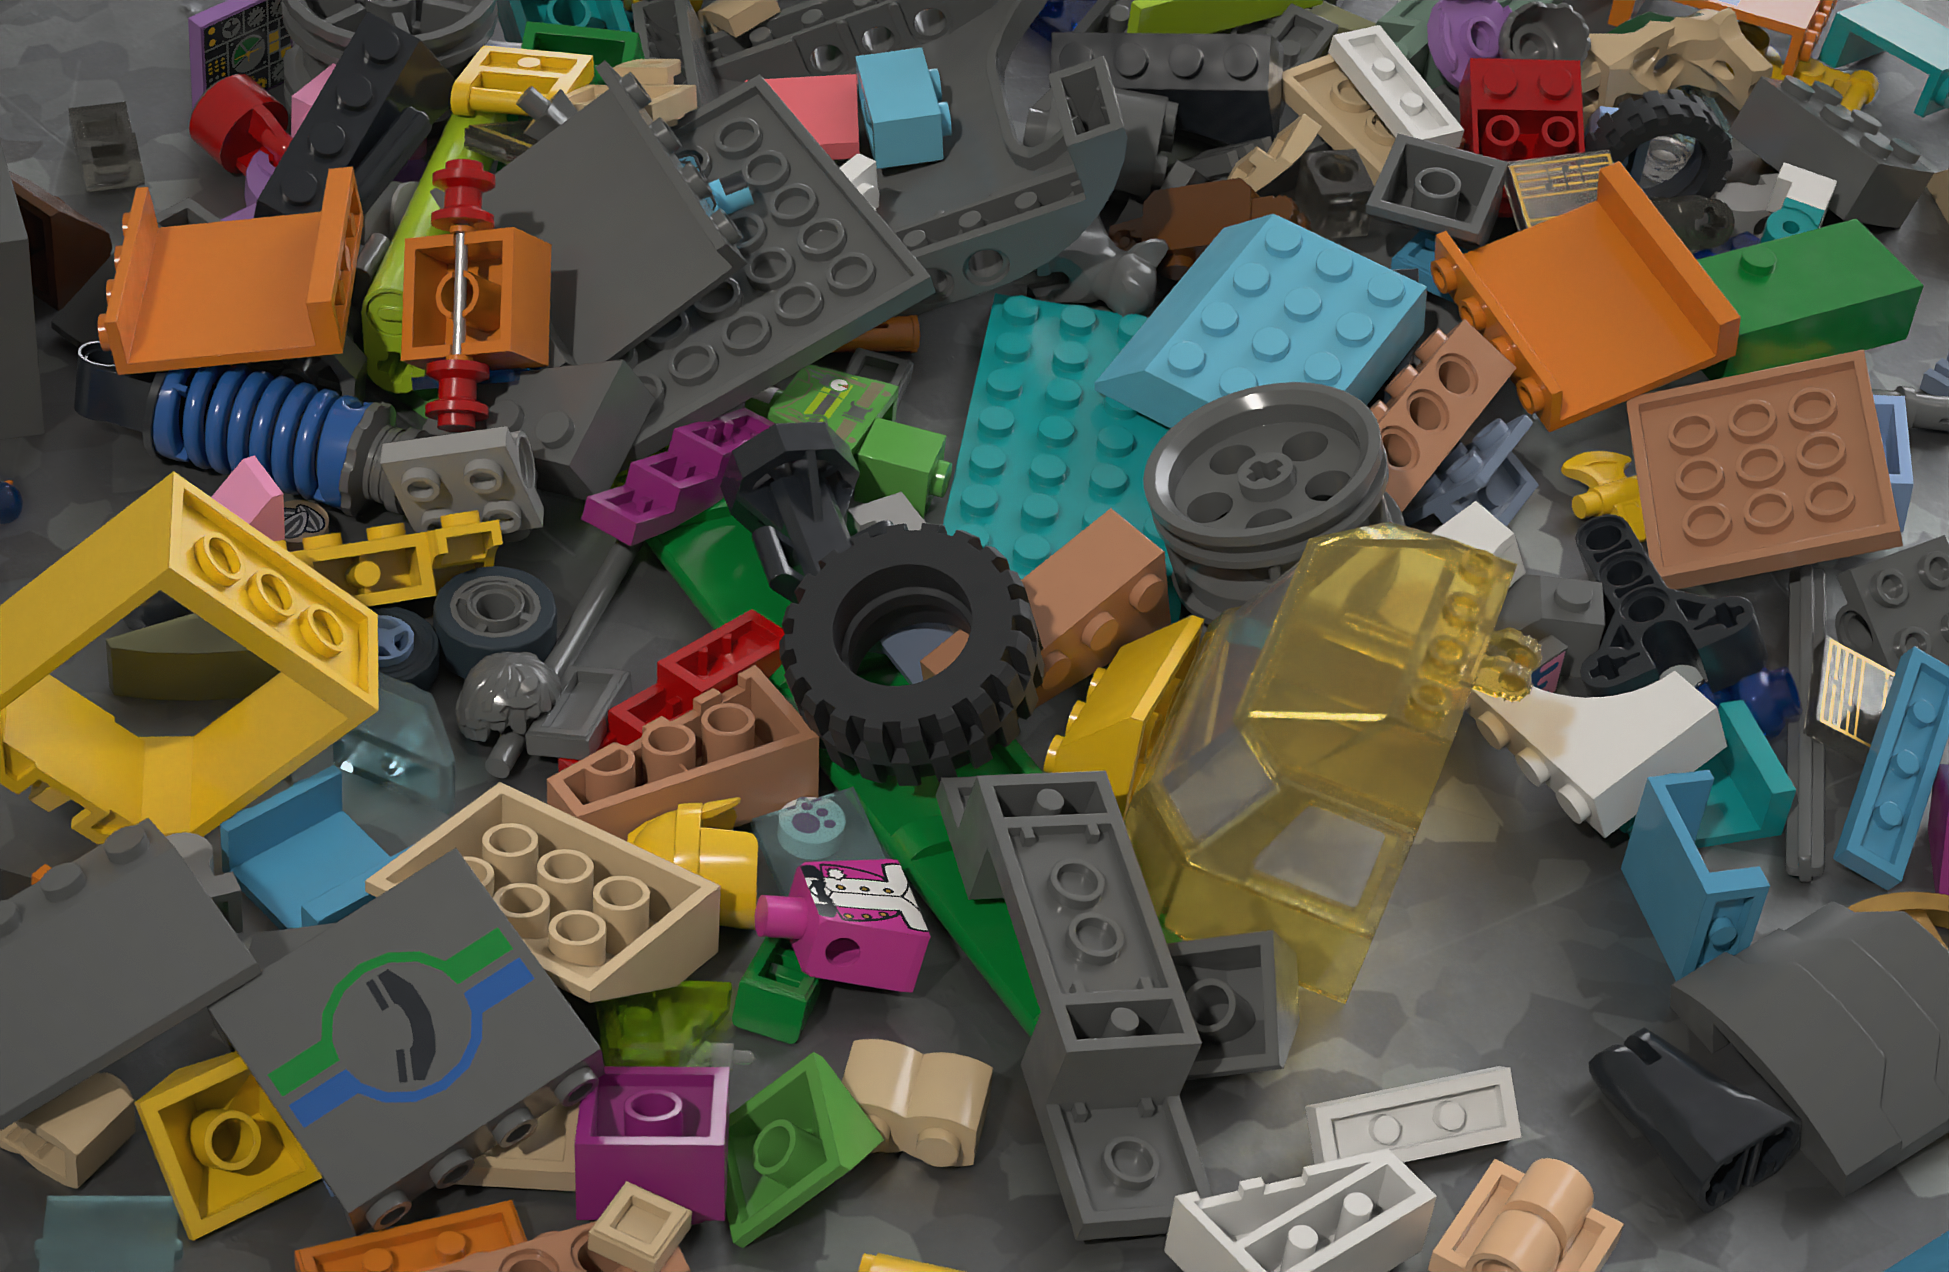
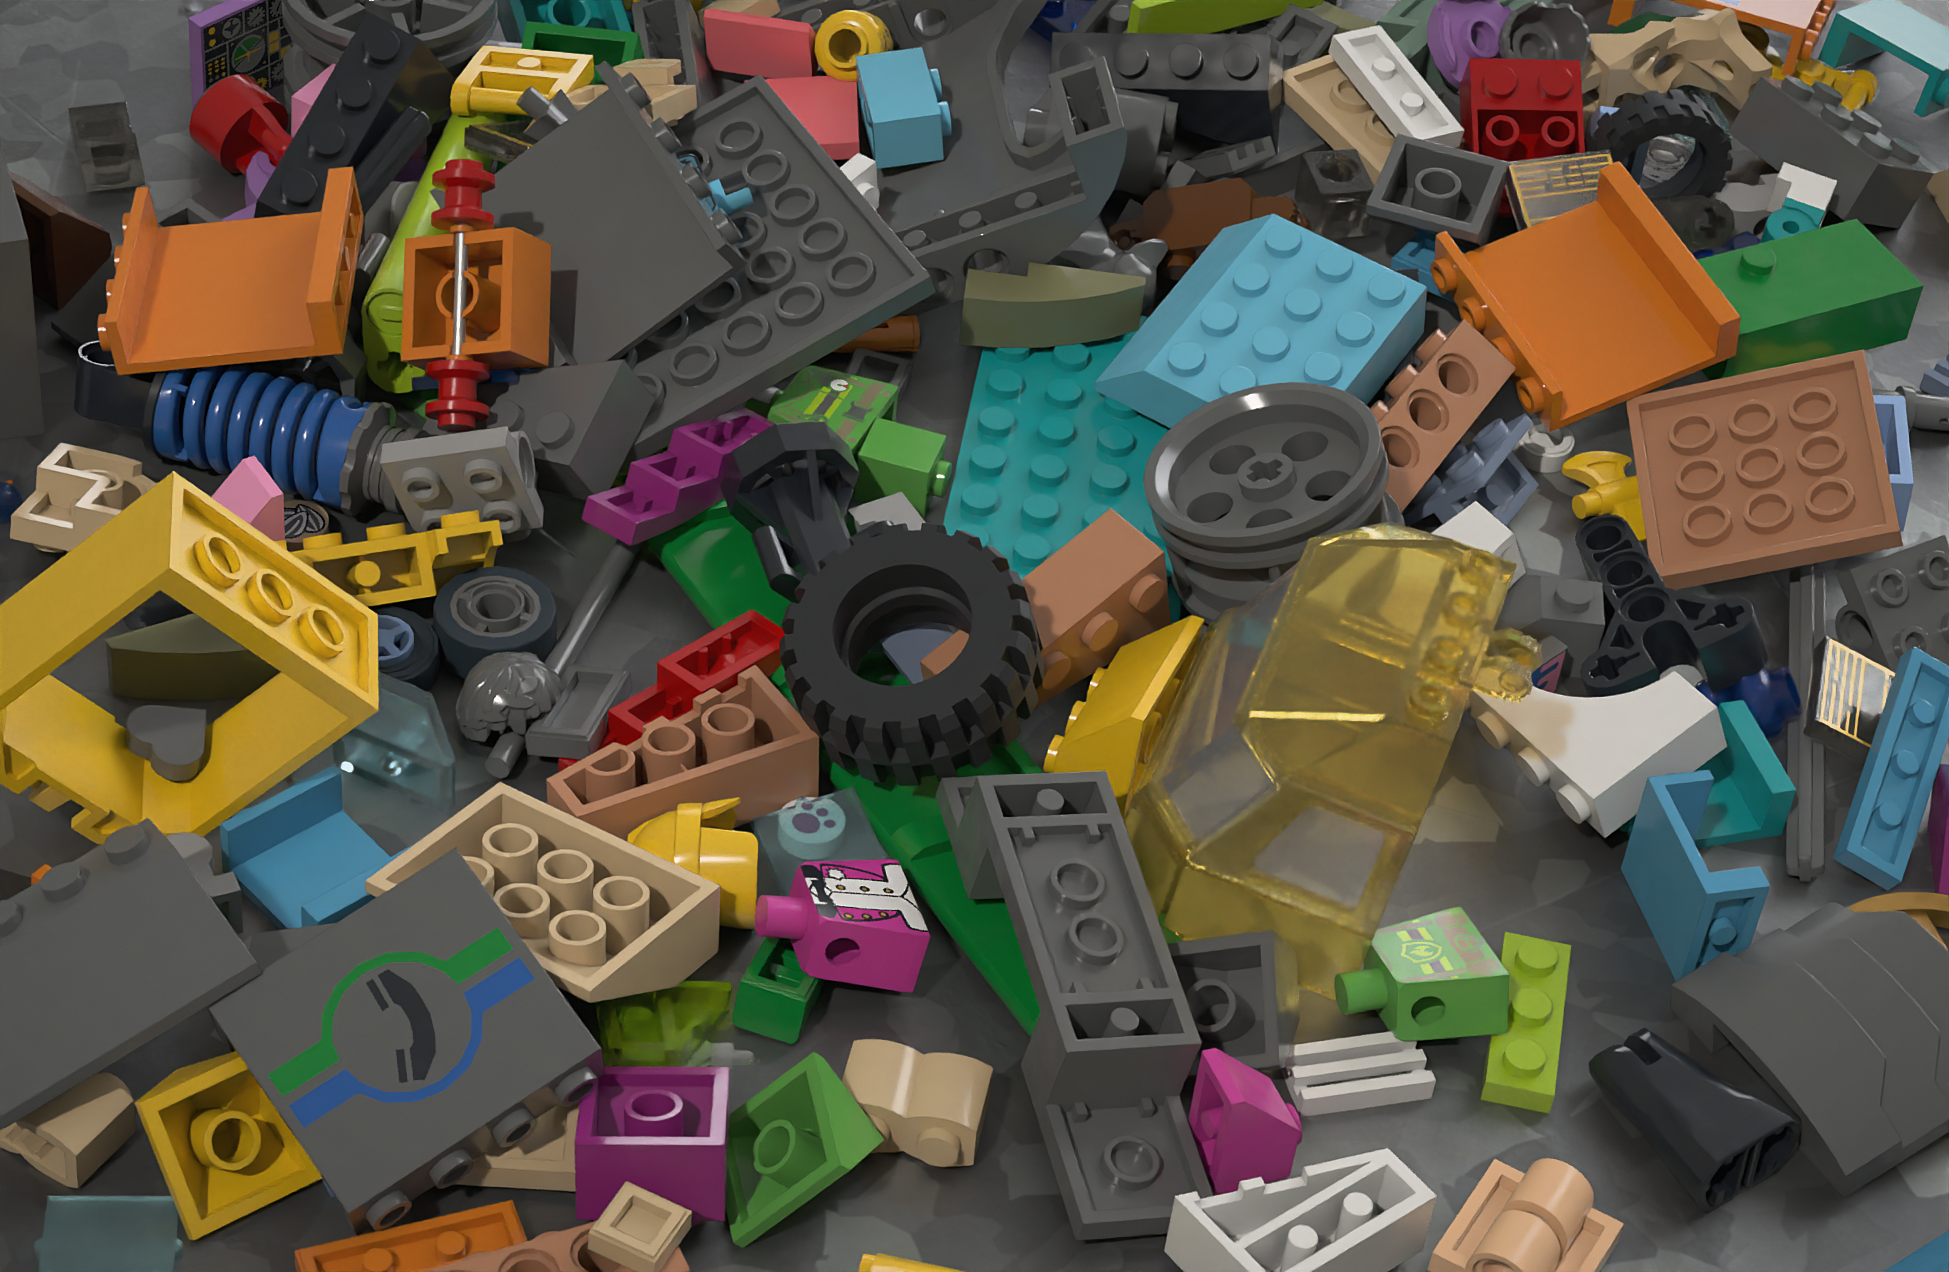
(76, 496): none -> tan brick
(169, 738): none -> dark grey tile
(759, 45): none -> coral slope
(846, 36): none -> yellow head
(1048, 307): none -> olive slope
(1240, 1124): none -> dark pink slope
(1261, 168): tan slope -> none
(1353, 1062): none -> white tile
(1418, 1118): white plate -> none
(1430, 980): none -> bright green torso
(1525, 1059): none -> lime plate
(1544, 450): none -> white tile

